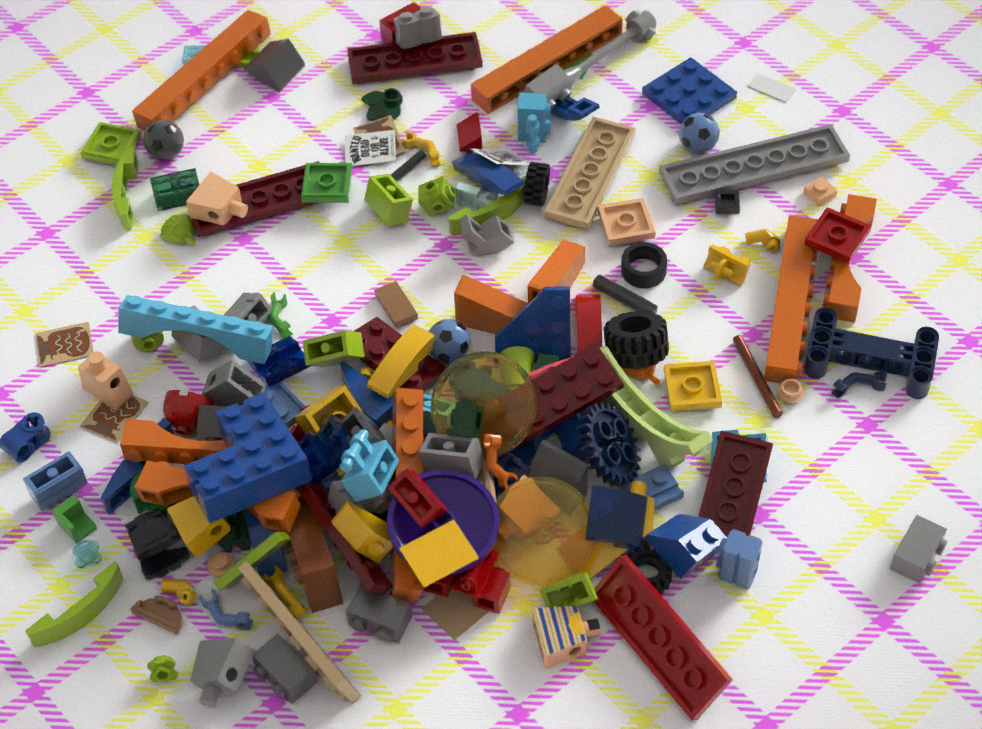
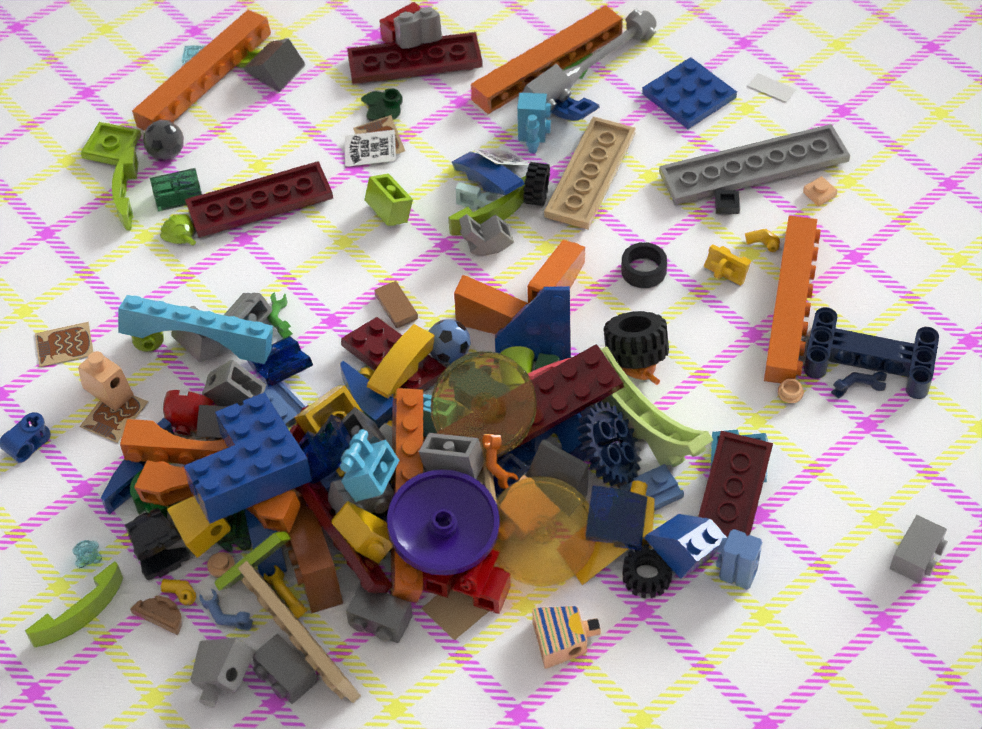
(55, 481): medium blue brick -> none
(73, 519): bright green panel -> none
(162, 669): lime plate -> none
(216, 201): light nougat torso -> none
(327, 182): bright green tile -> none
(333, 348): lime brick -> none
(408, 165): pearl dark grey bar -> none
(413, 141): yellow arm -> none
(417, 497): red slope -> none
(436, 196): lime brick -> none
(438, 553): yellow sticker -> none
(466, 419): dark green brick -> none
(469, 133): red slope -> none
(569, 591): lime slope -> none
(588, 321): red slope -> none
(623, 295): dark grey axle -> none
(626, 221): light nougat plate -> none
(660, 638): red plate -> none
(692, 386): yellow plate -> none
(699, 133): medium blue piece -> none
(757, 376): copper bar -> none
(837, 235): red plate -> none
(843, 287): orange arch -> none

